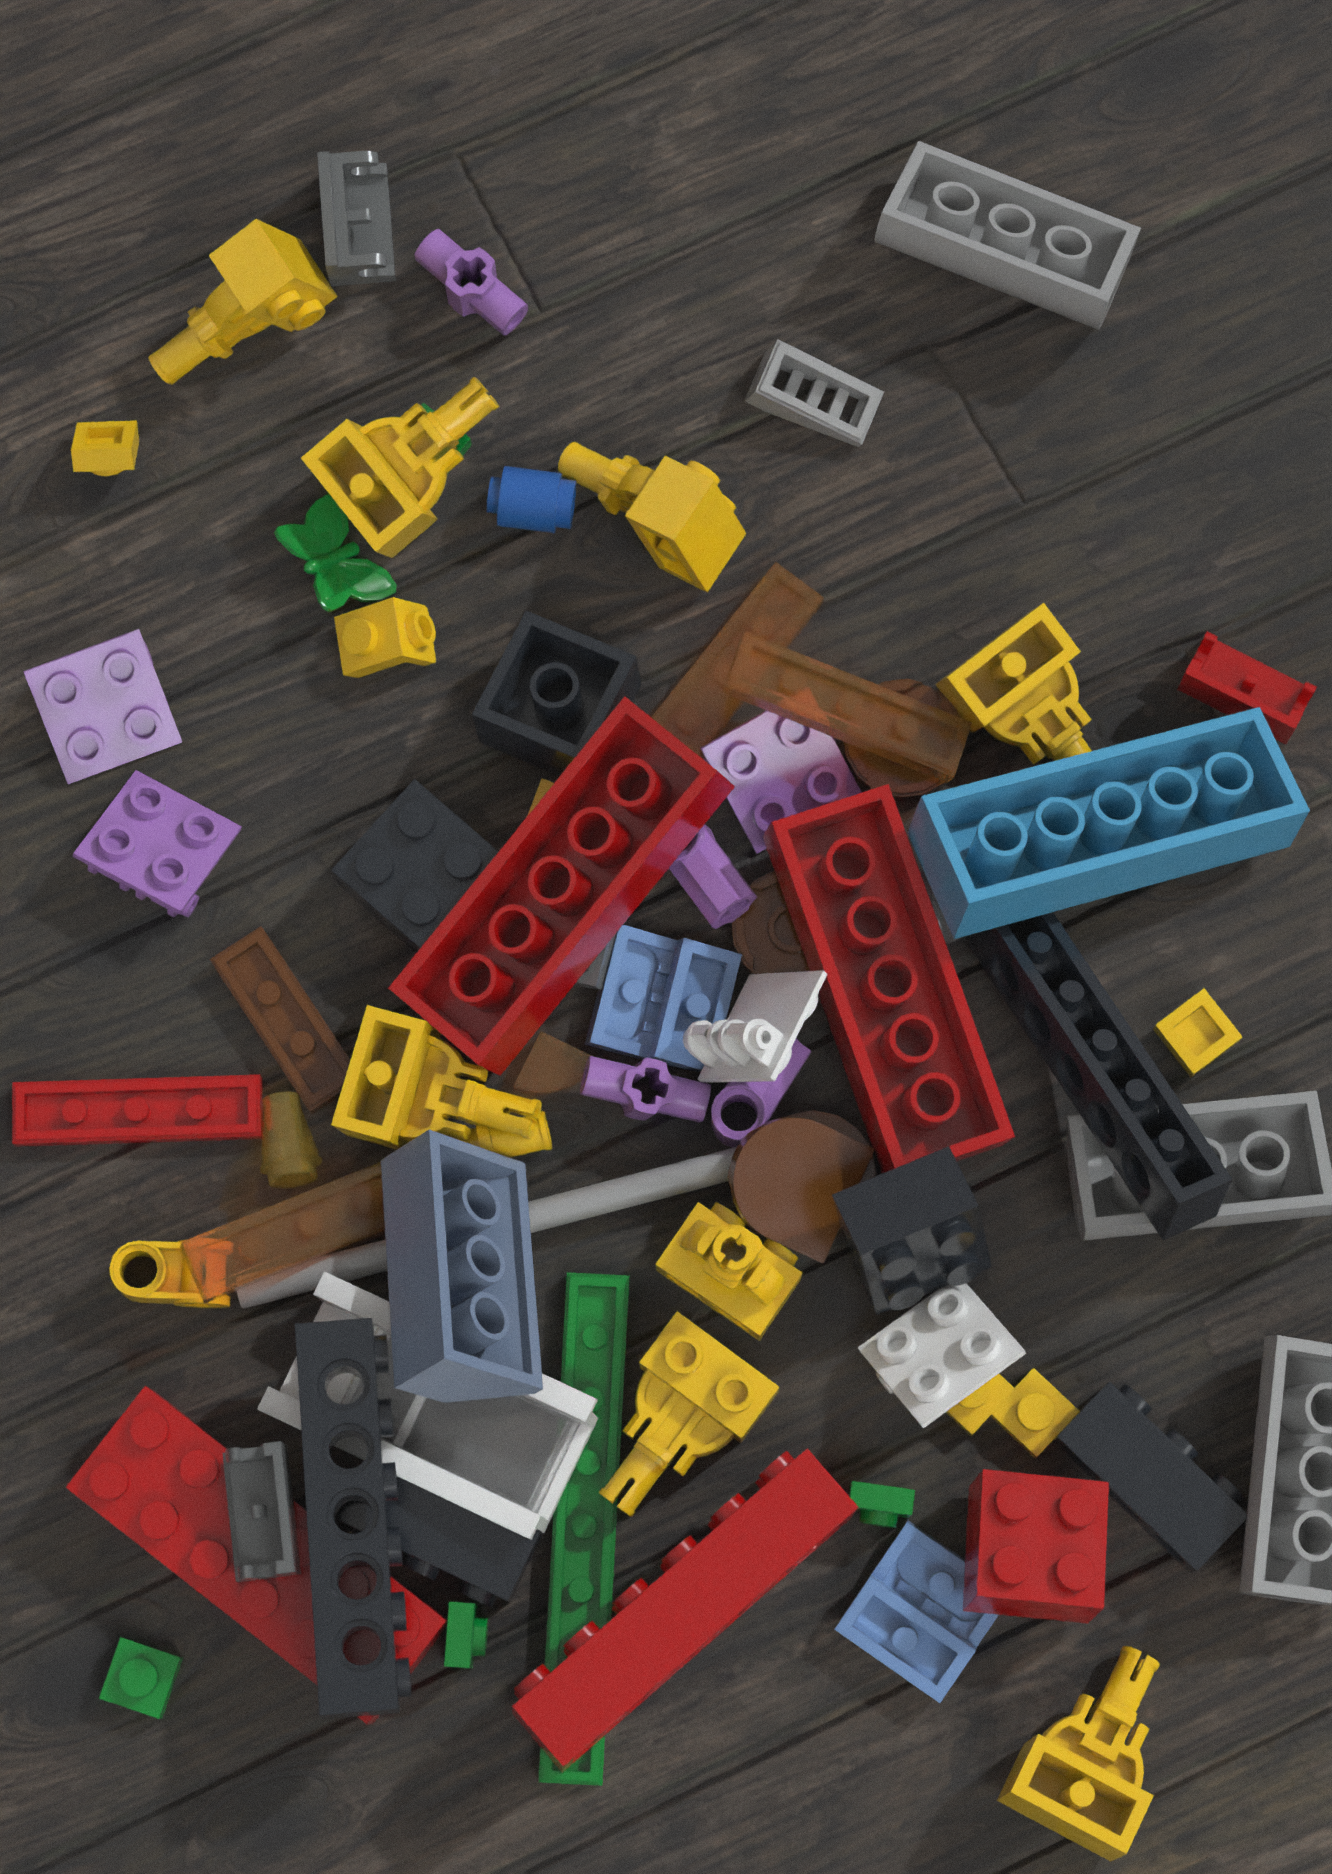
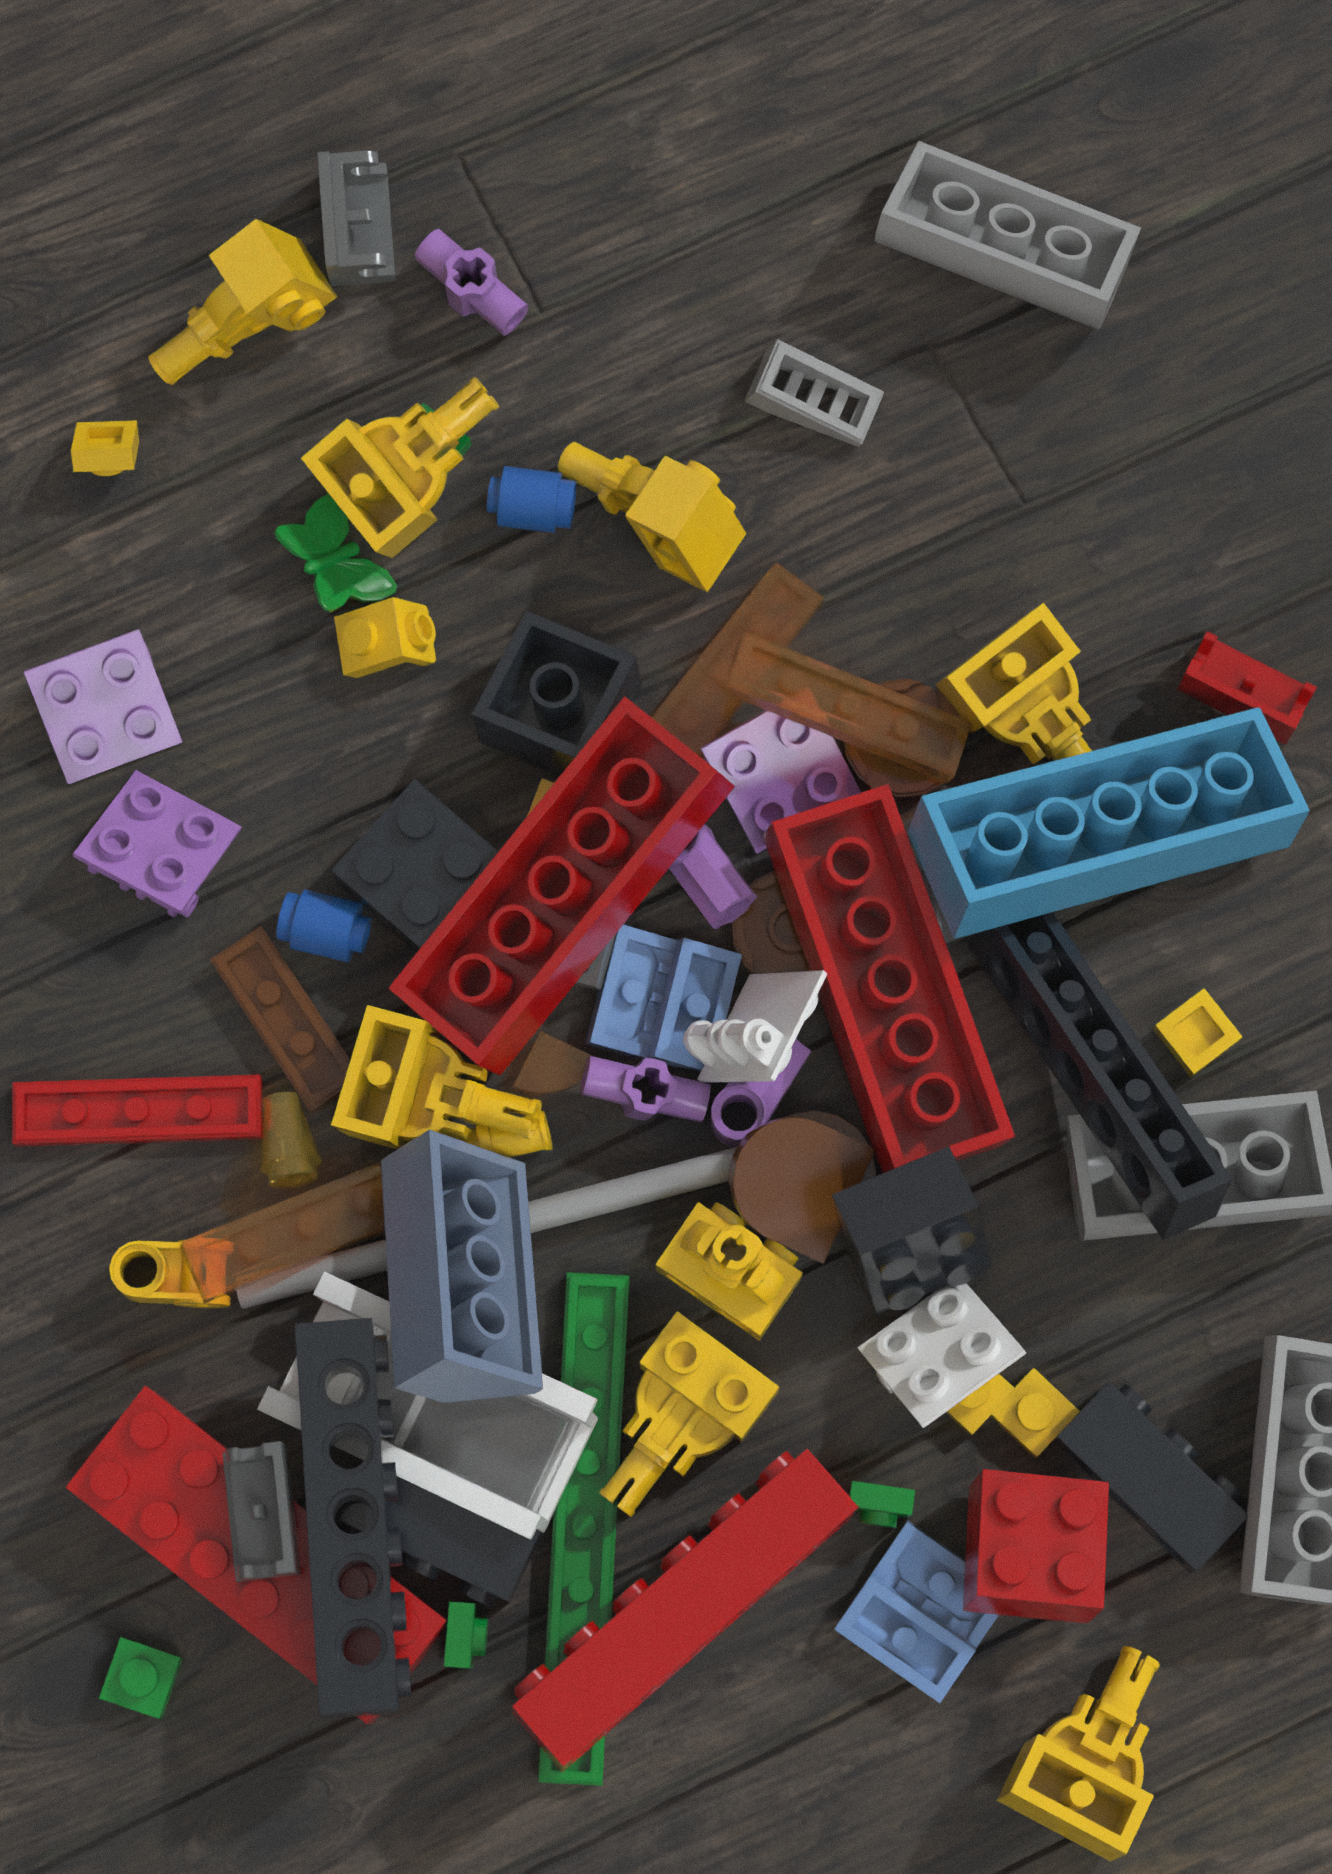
(323, 925): none -> blue brick

